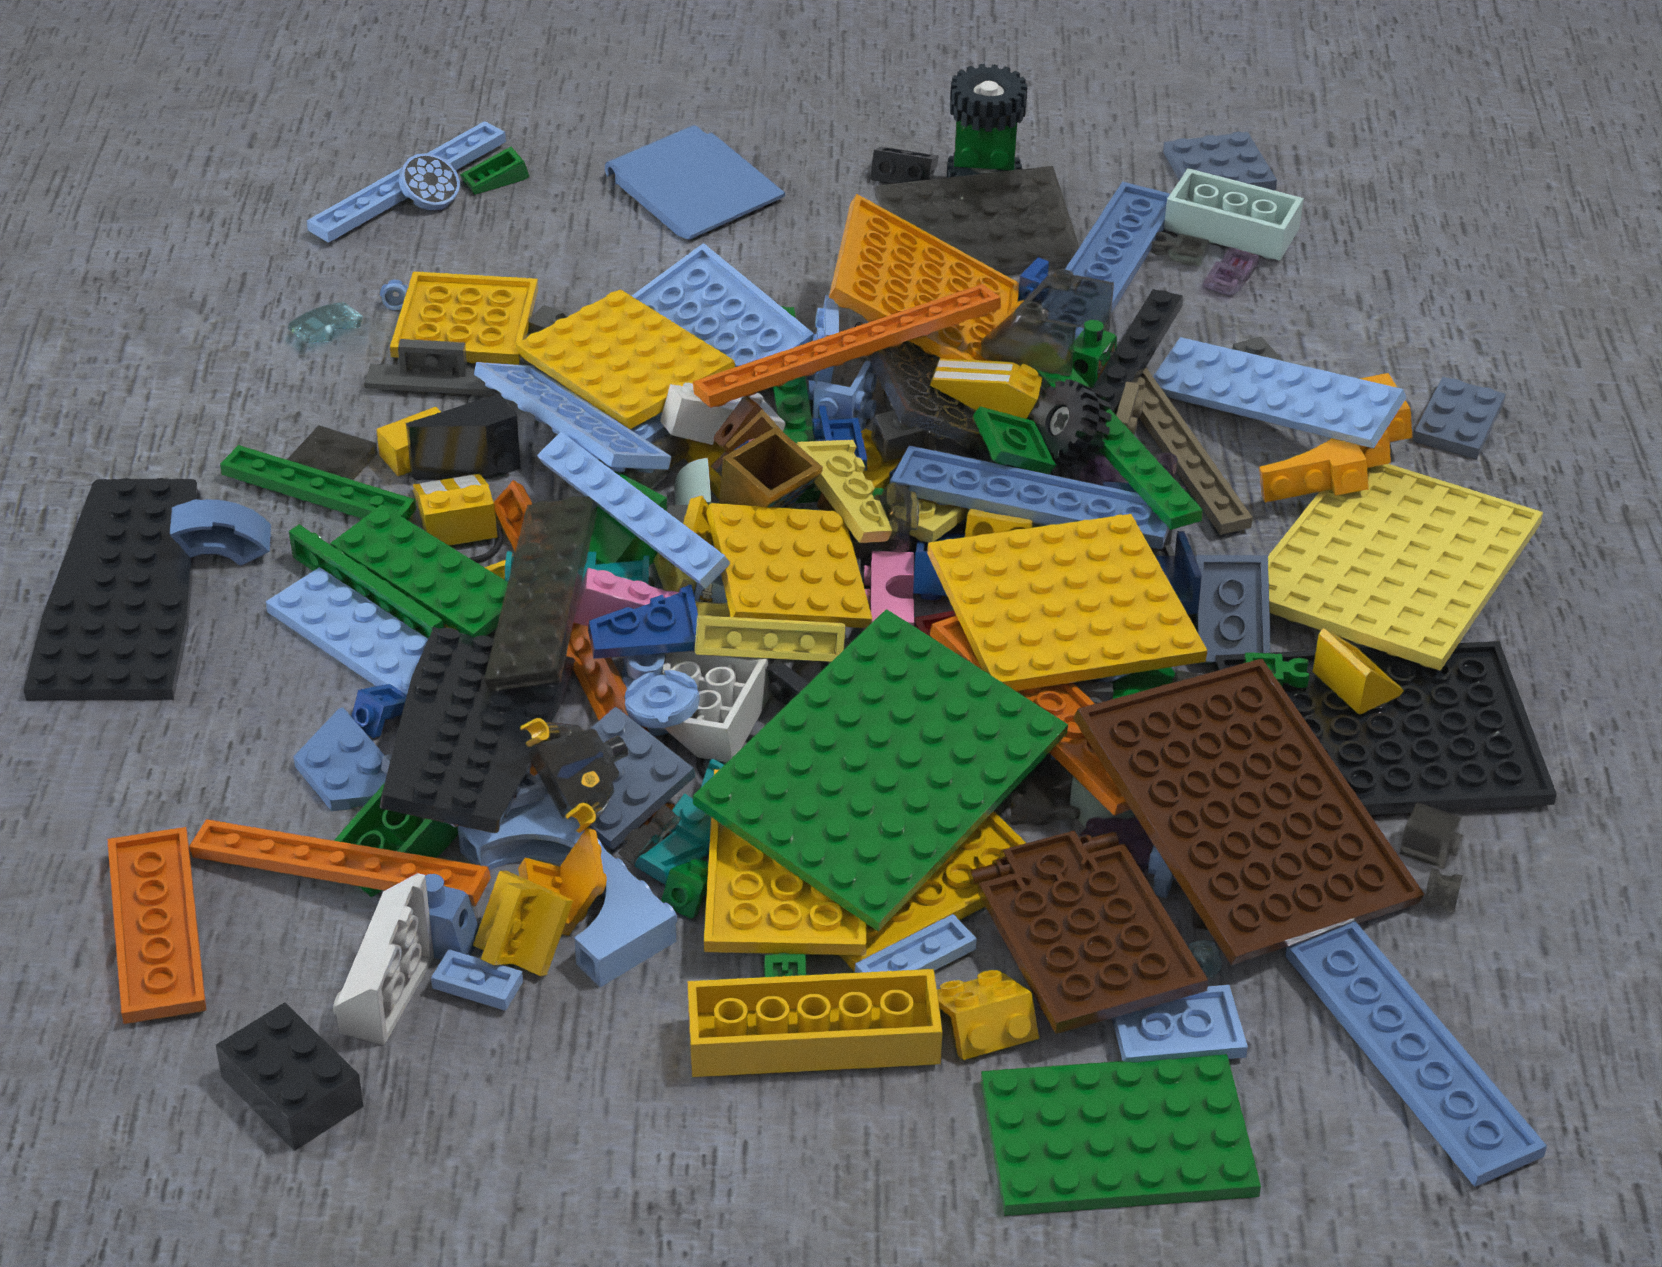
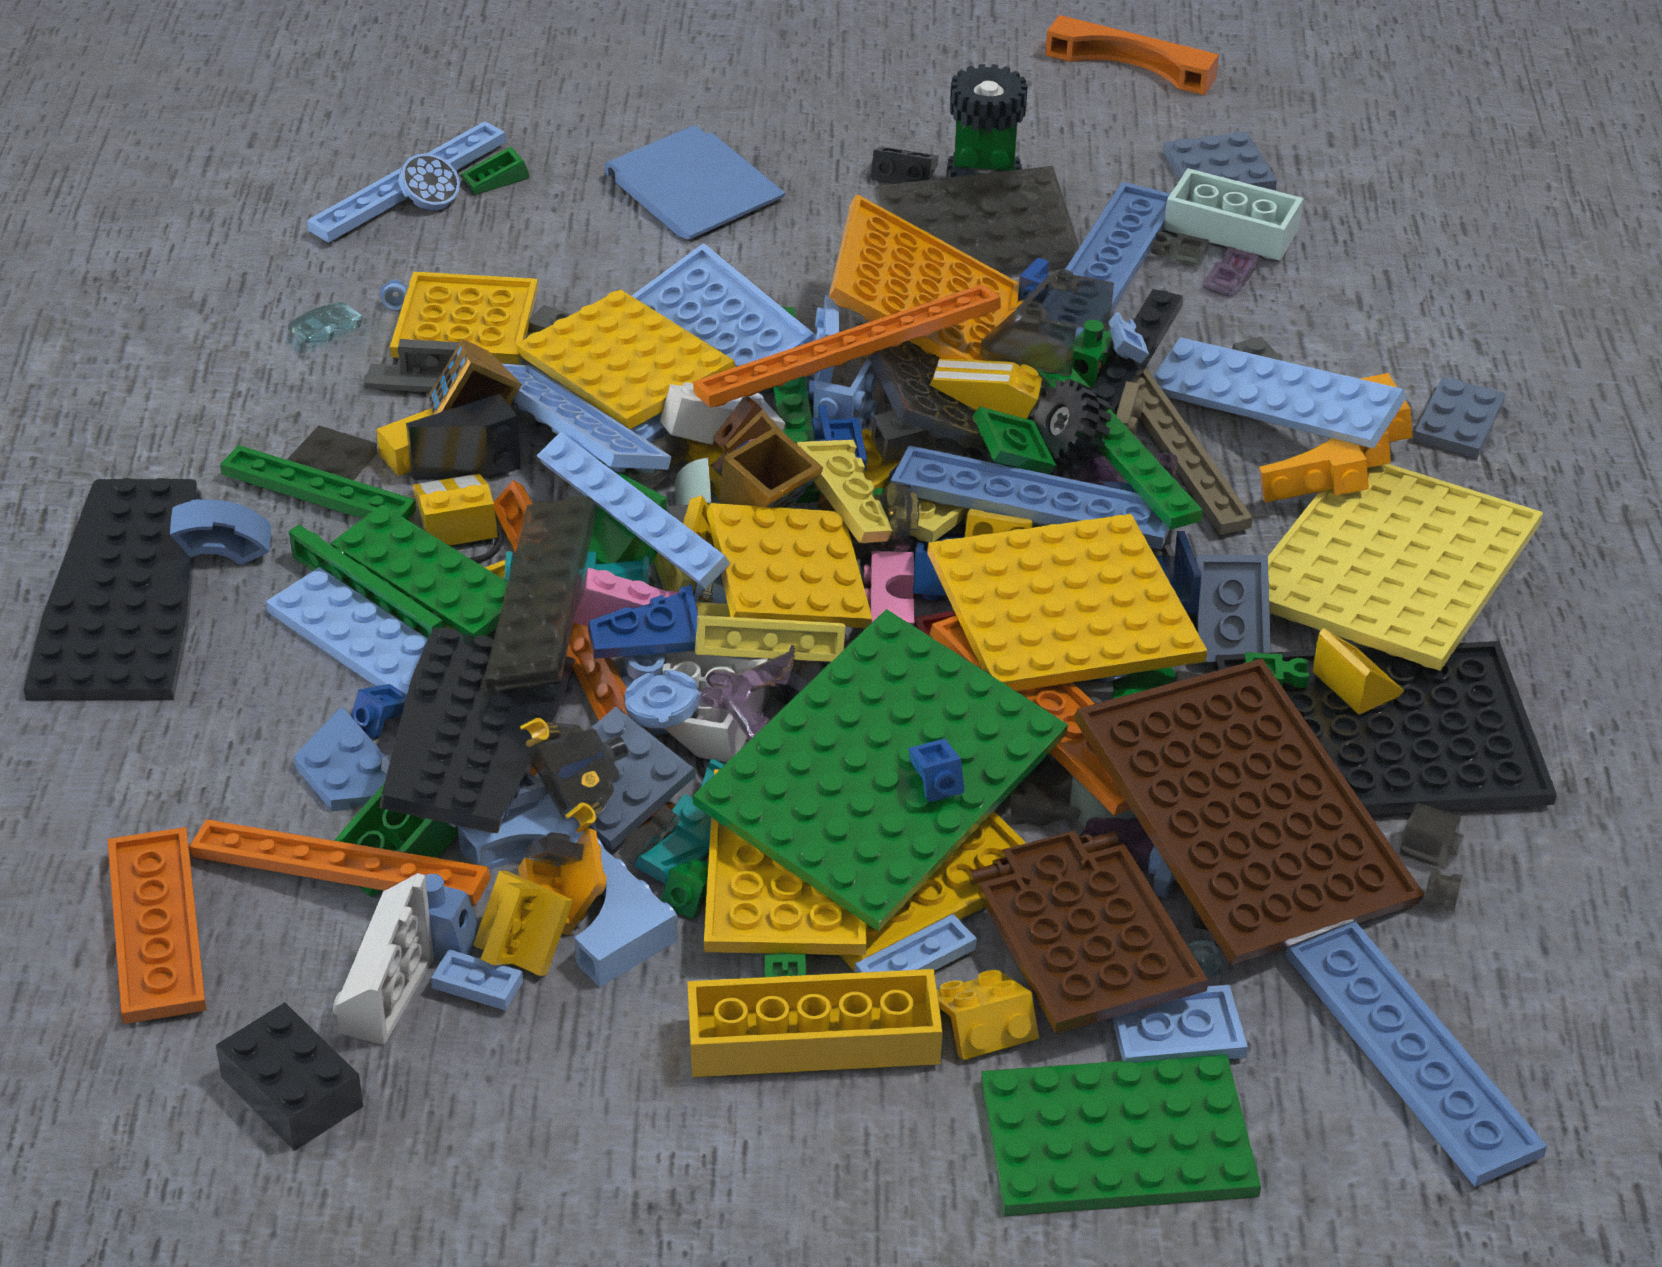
(471, 377): none -> pearl gold slope
(555, 849): none -> clear smoke plate
(732, 690): none -> clear purple piece
(939, 768): none -> blue bracket
(1125, 339): none -> light blue plate
(1181, 65): none -> orange arch

